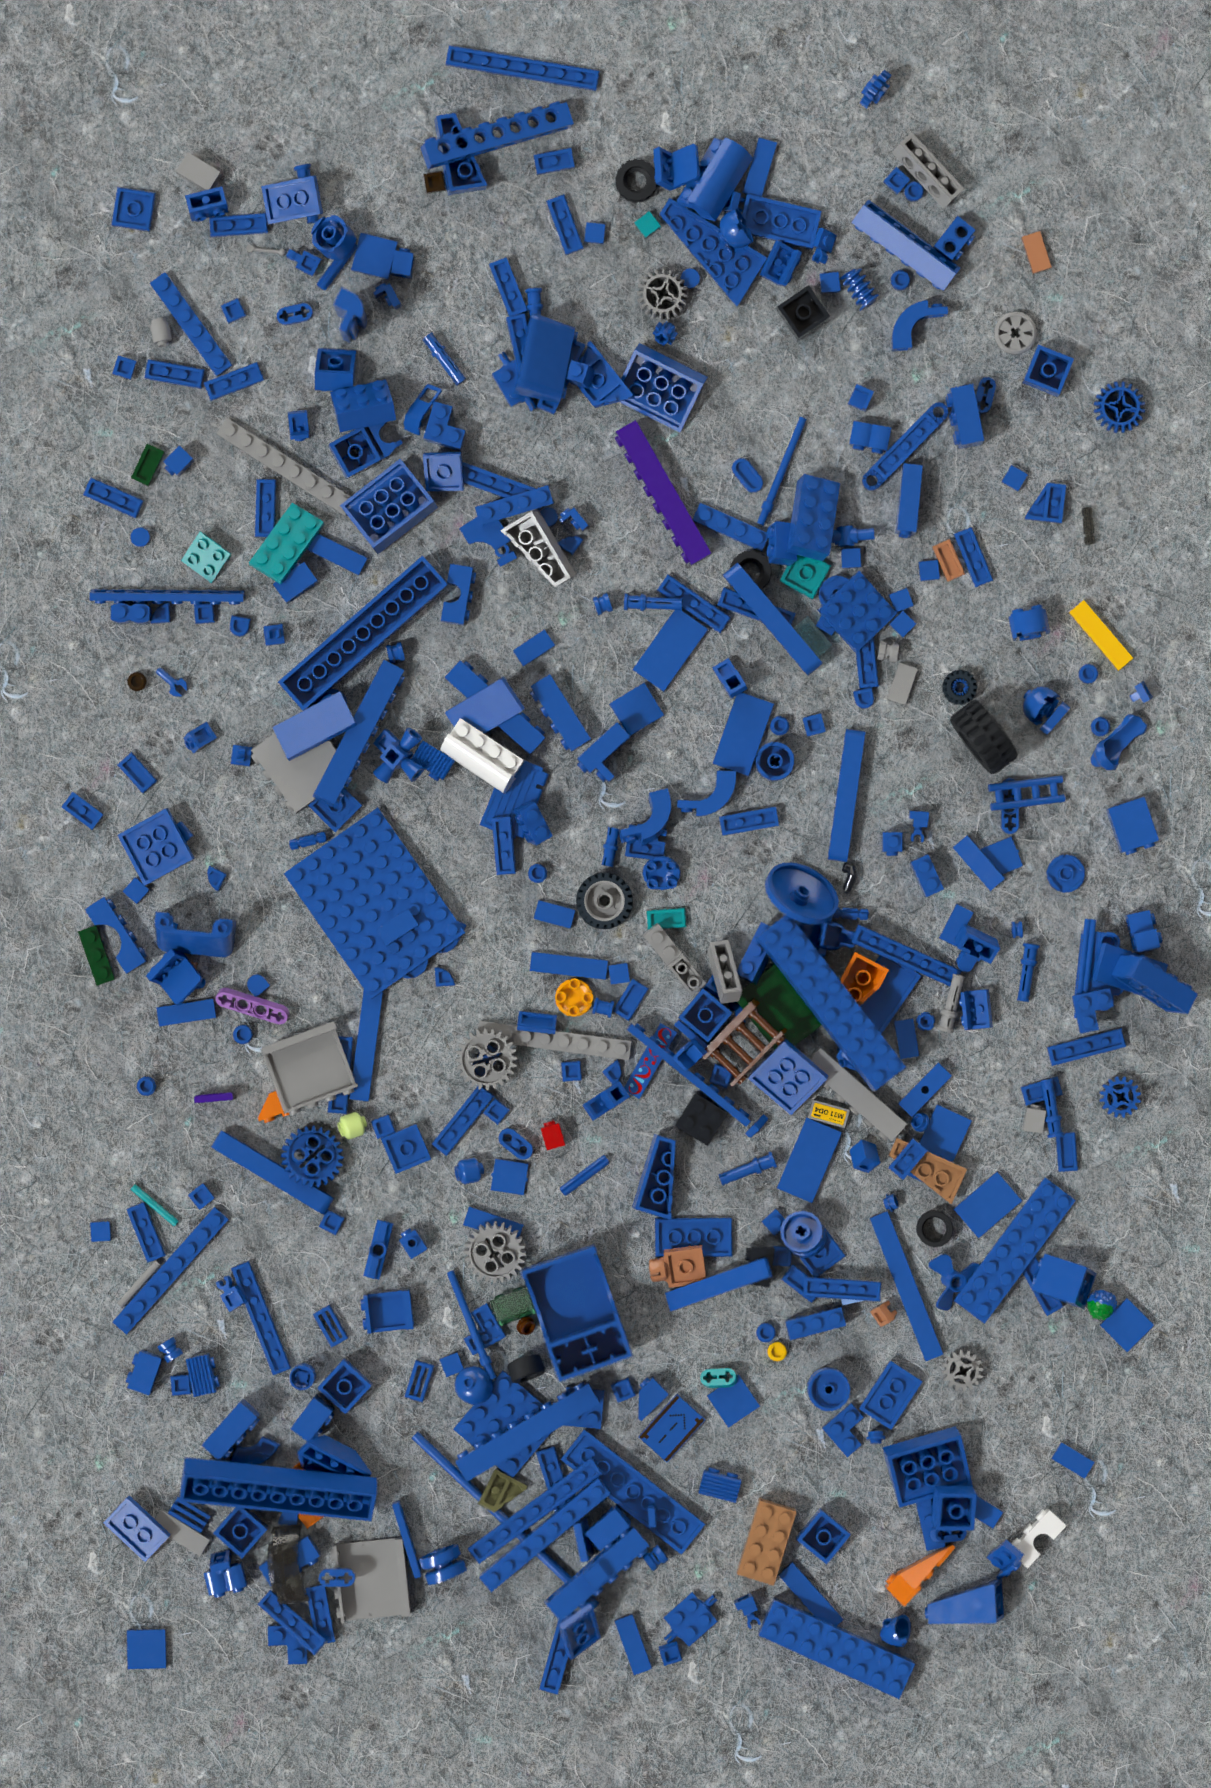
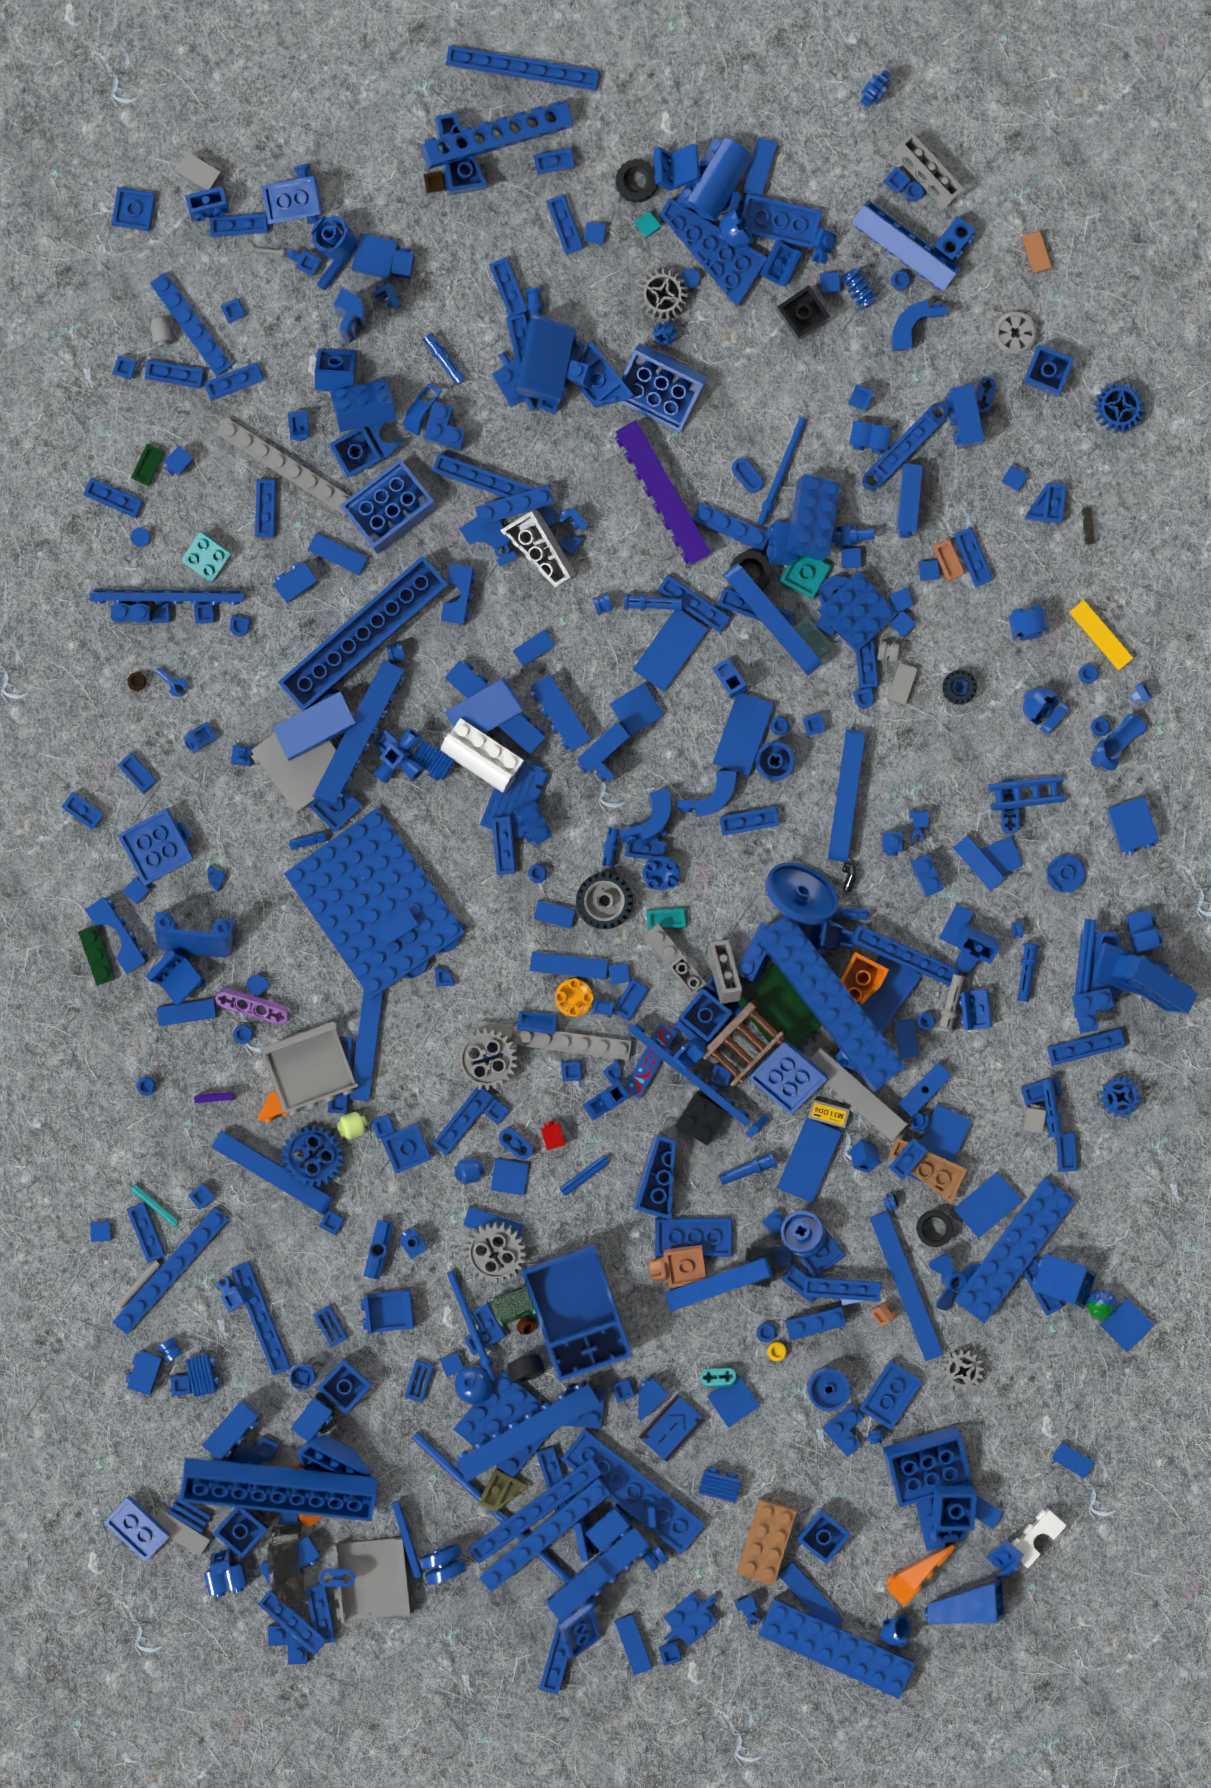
(146, 1649): blue tile -> none
(274, 635): blue tile -> none
(286, 543): teal plate -> none
(296, 318): blue beam -> none
(443, 471): tile -> none
(983, 737): black tyre -> none

